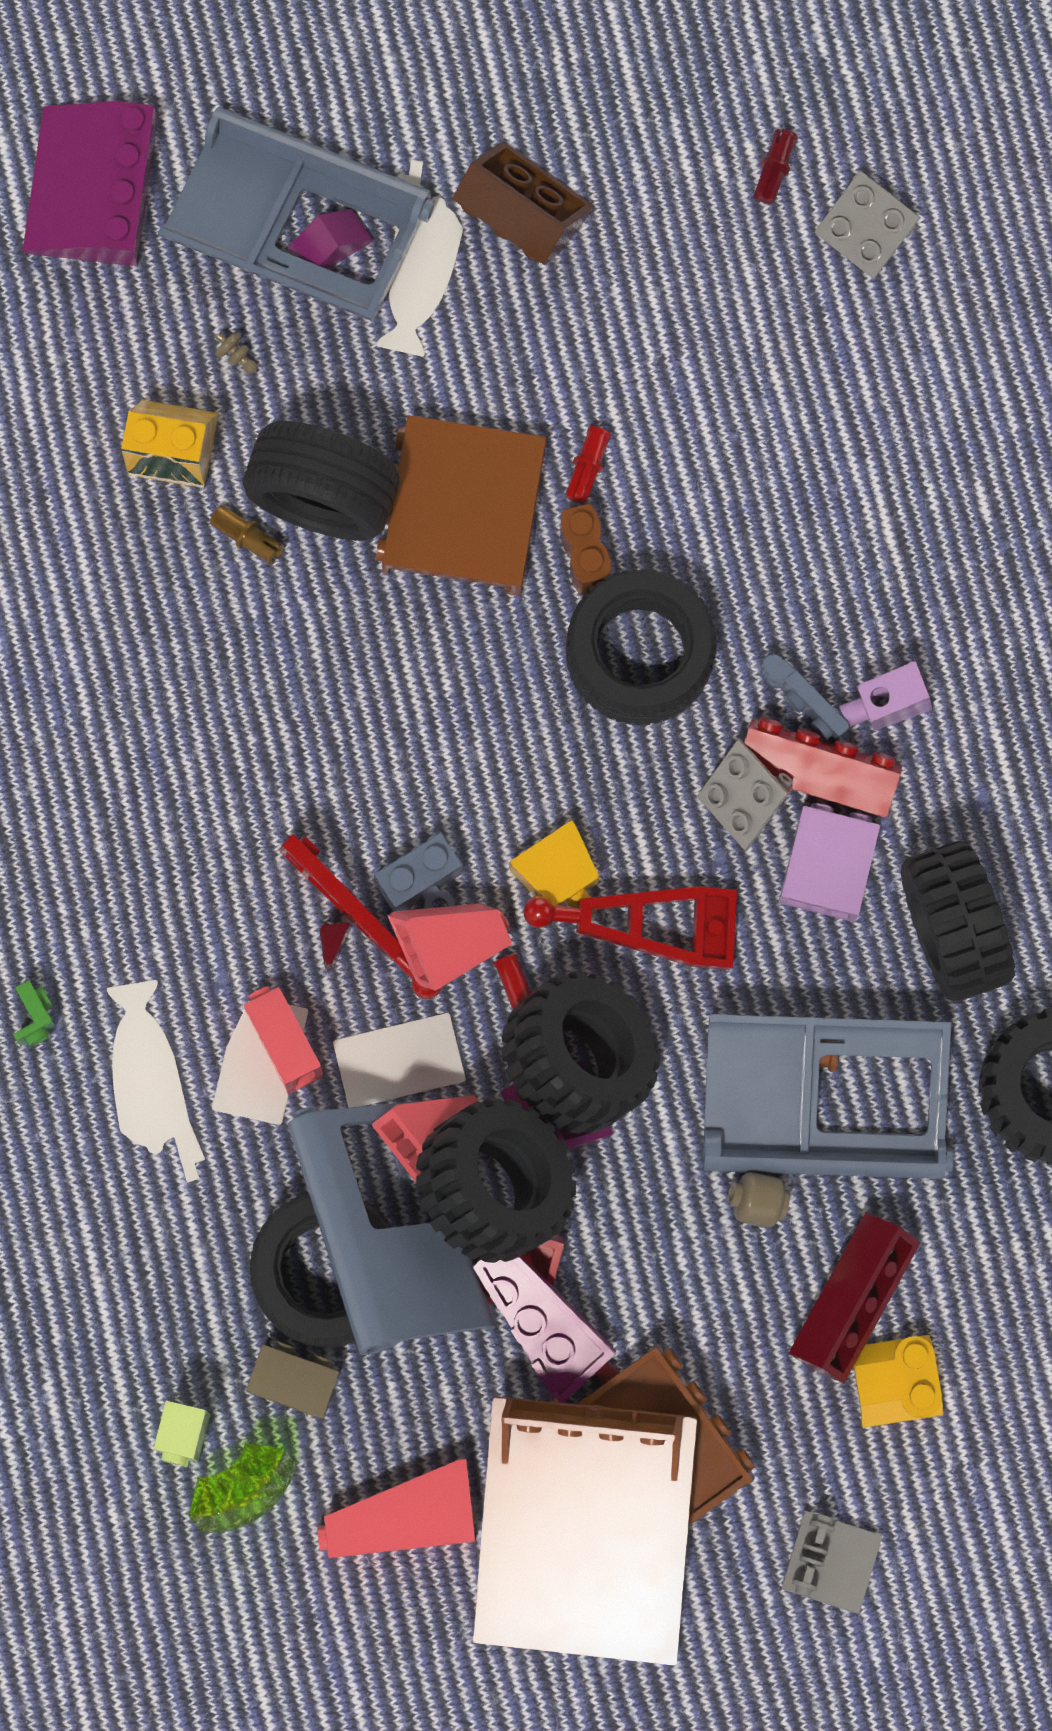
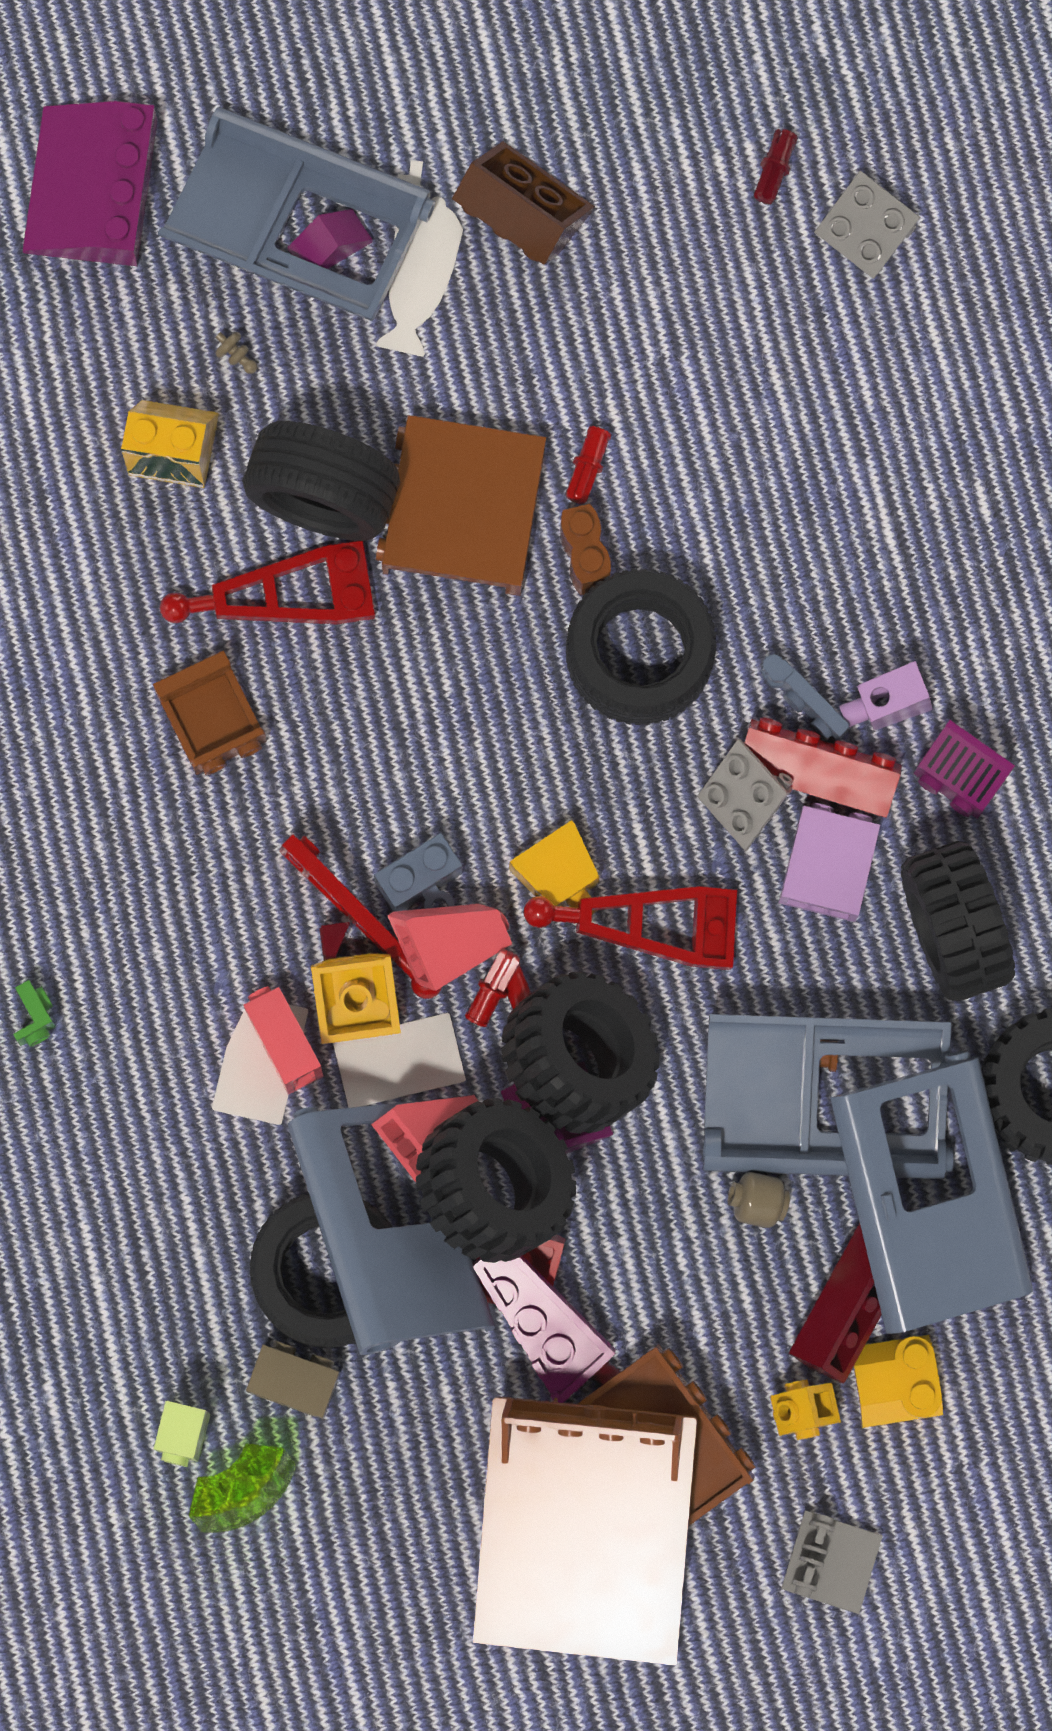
(148, 1080): white sticker -> none
(210, 714): none -> dark orange panel
(246, 534): pearl gold axle -> none
(347, 583): none -> red plate
(355, 997): none -> yellow slope
(409, 1516): coral slope -> none
(493, 988): none -> red axle
(804, 1409): none -> yellow brick
(945, 1254): none -> sand blue piece
(963, 770): none -> magenta slope

